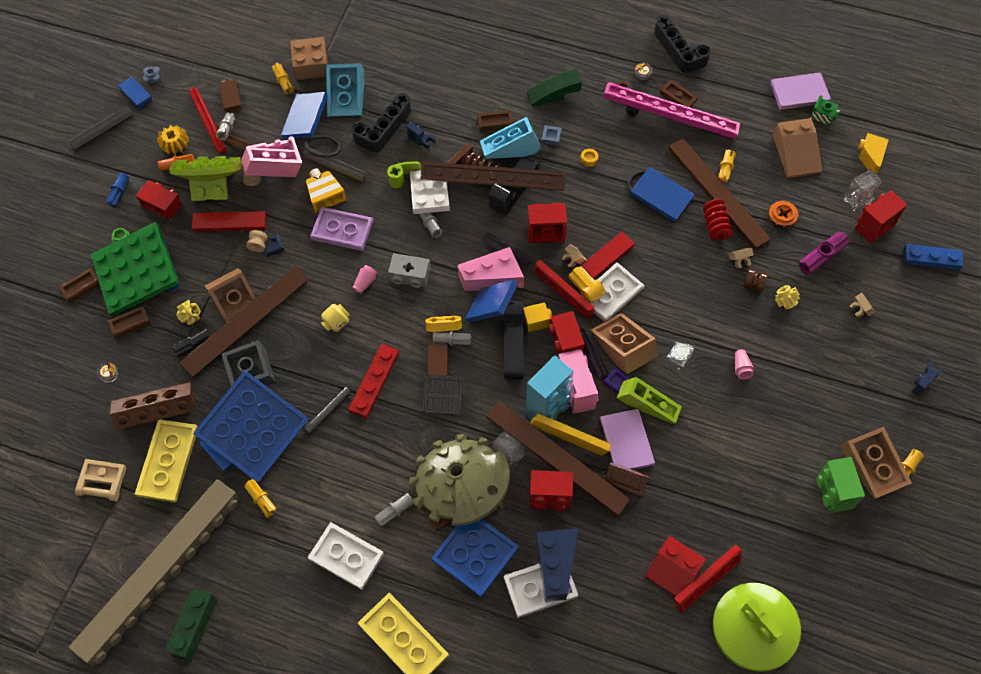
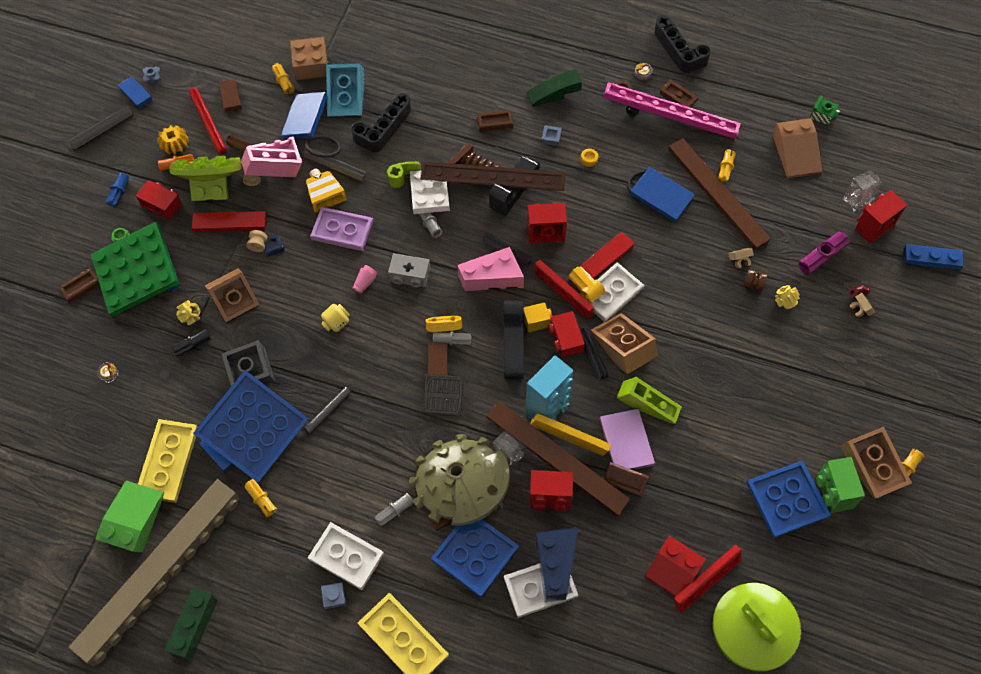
(101, 473): tan plate -> none
(129, 322): reddish brown tile -> none
(130, 517): none -> bright green slope
(153, 406): reddish brown brick -> none
(225, 126): light grey axle -> none
(243, 321): reddish brown tile -> none
(333, 595): none -> sand blue plate
(374, 381): red plate -> none
(417, 134): dark blue plate -> none
(491, 301): blue tile -> none
(512, 141): medium azure slope -> none
(575, 255): tan tile -> none
(583, 392): bright pink wedge -> none
(615, 380): dark purple tile -> none
(681, 353): clear slope -> none
(717, 220): red piece -> none
(743, 365): bright pink cone -> none
(783, 207): orange gear -> none
(788, 499): none -> blue plate
(799, 90): lavender tile -> none
(852, 292): none -> dark red arm
(872, 152): yellow slope -> none
(923, 381): dark blue plate -> none

